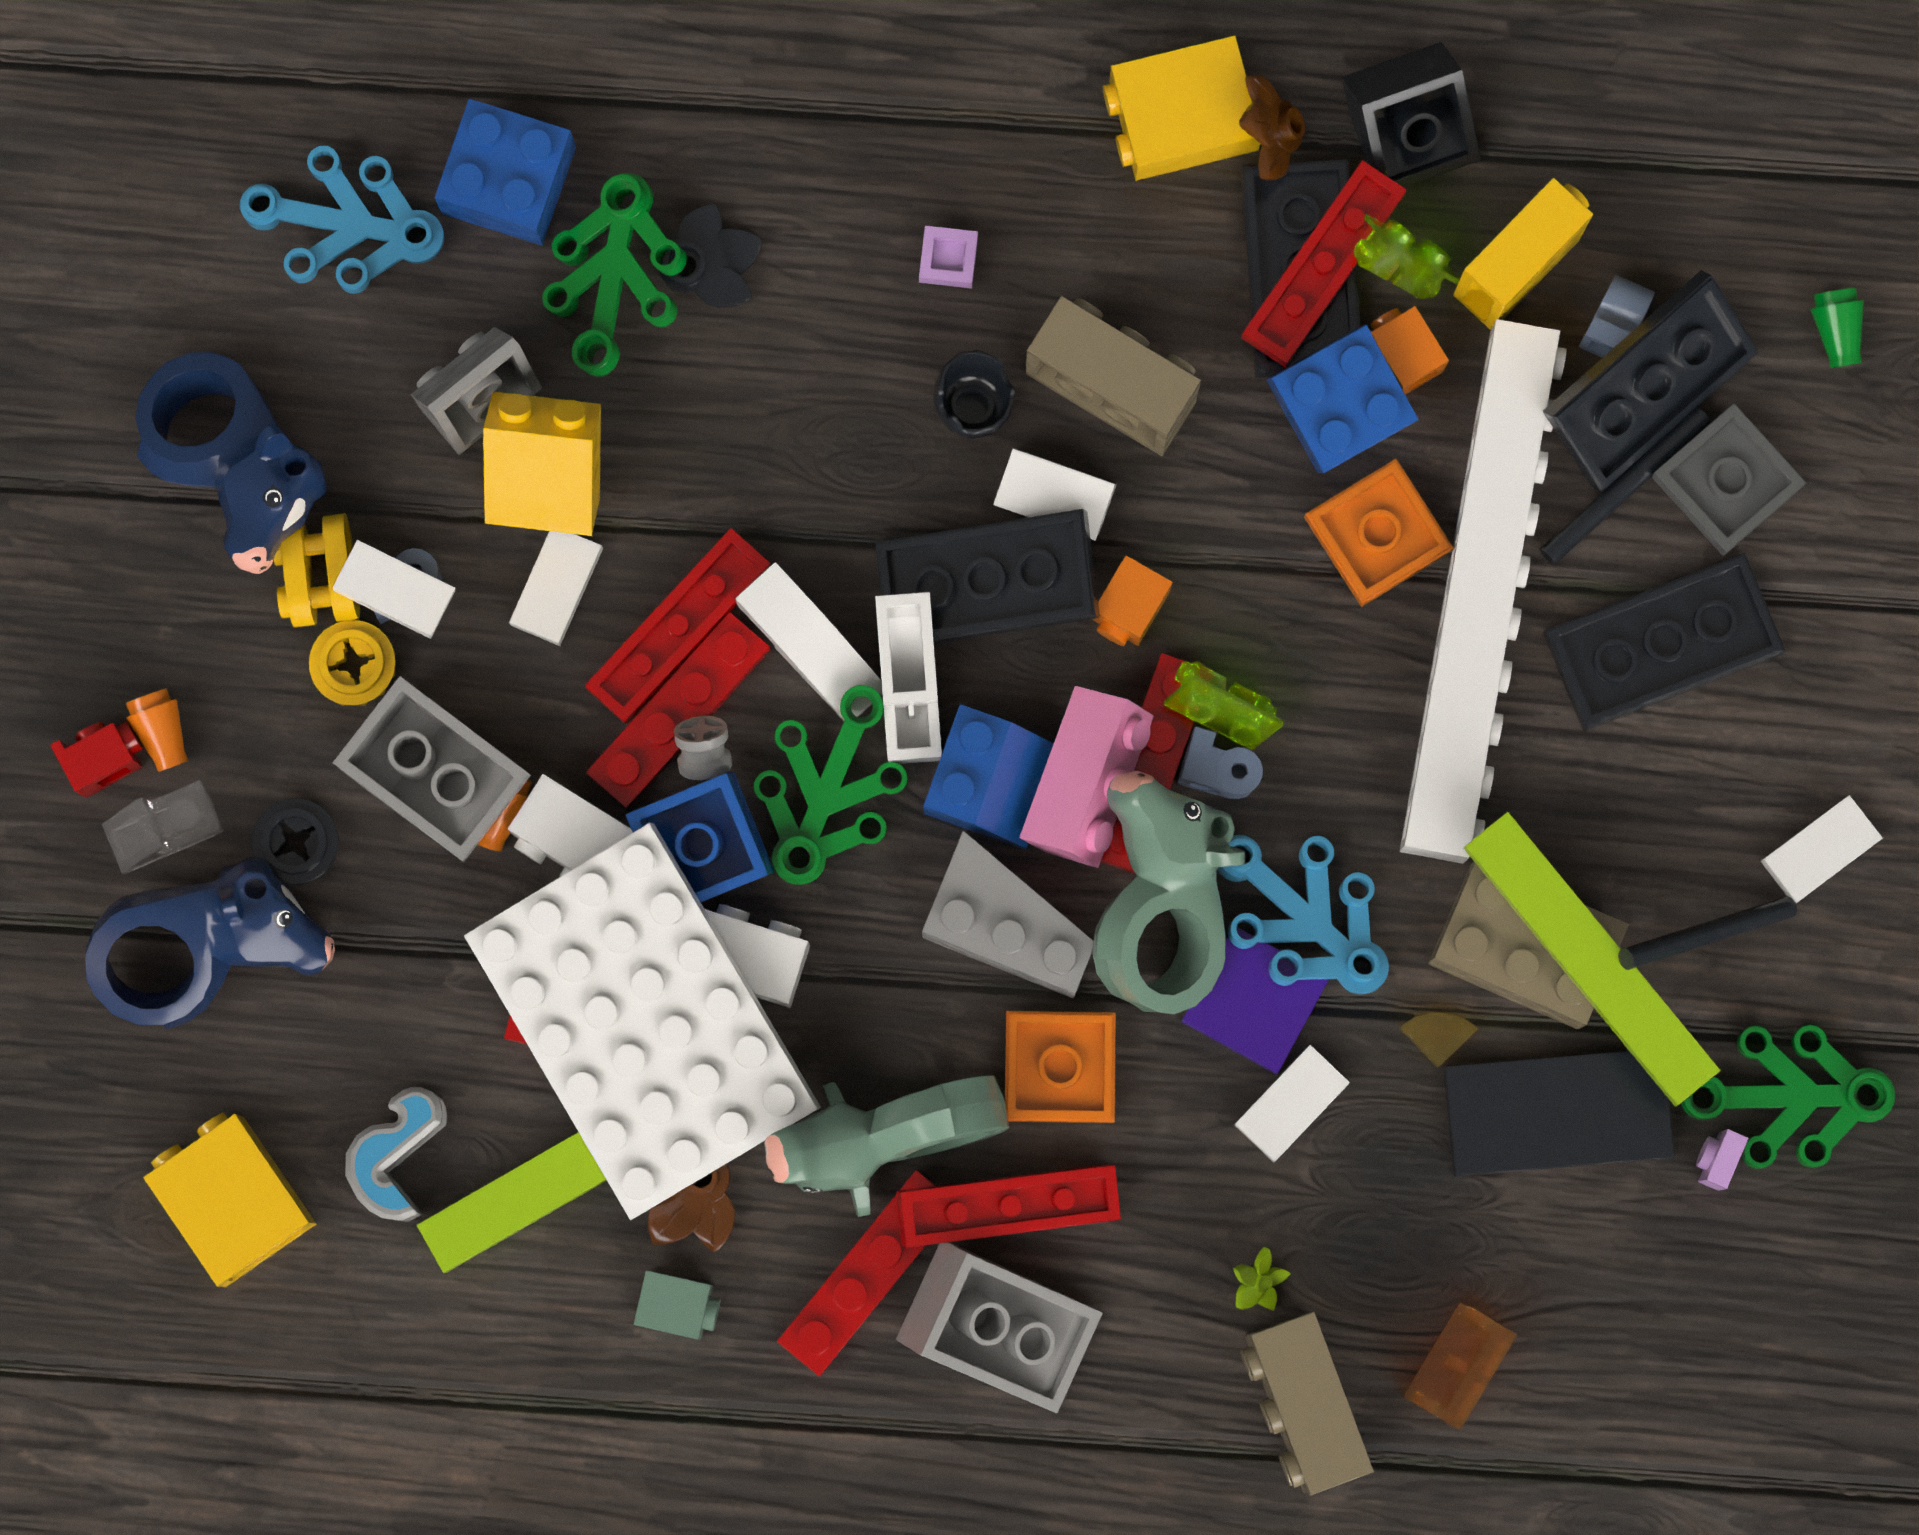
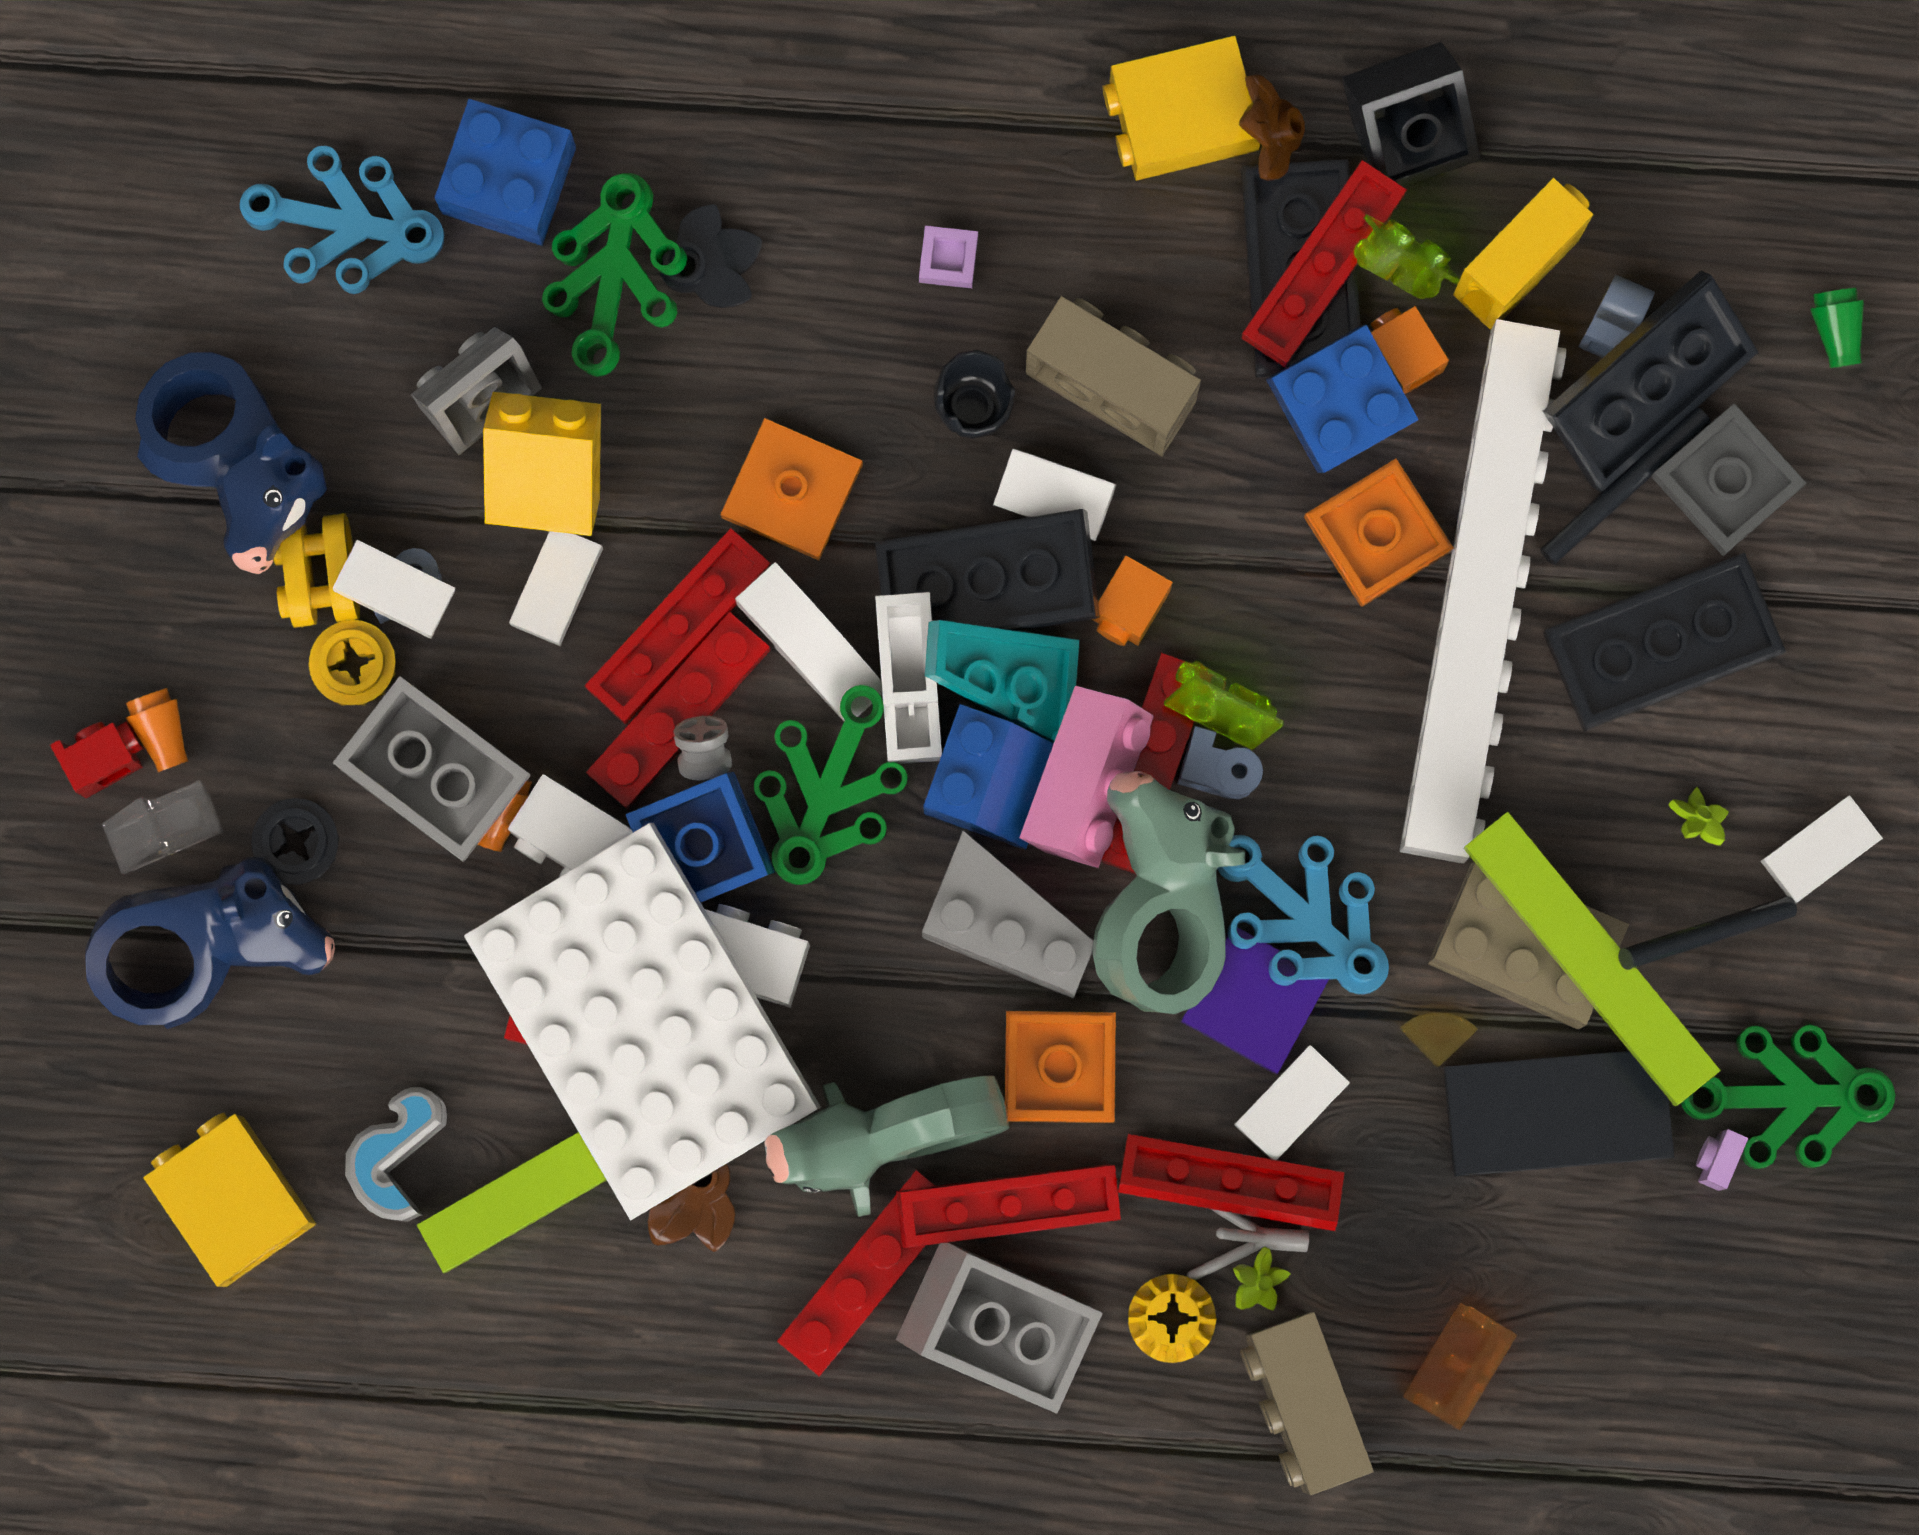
(676, 1306): sand green brick -> none
(791, 489): none -> orange plate
(1006, 672): none -> teal wing
(1190, 1337): none -> yellow gear
(1231, 1182): none -> red plate
(1256, 1237): none -> light grey plant
(1700, 818): none -> lime plant

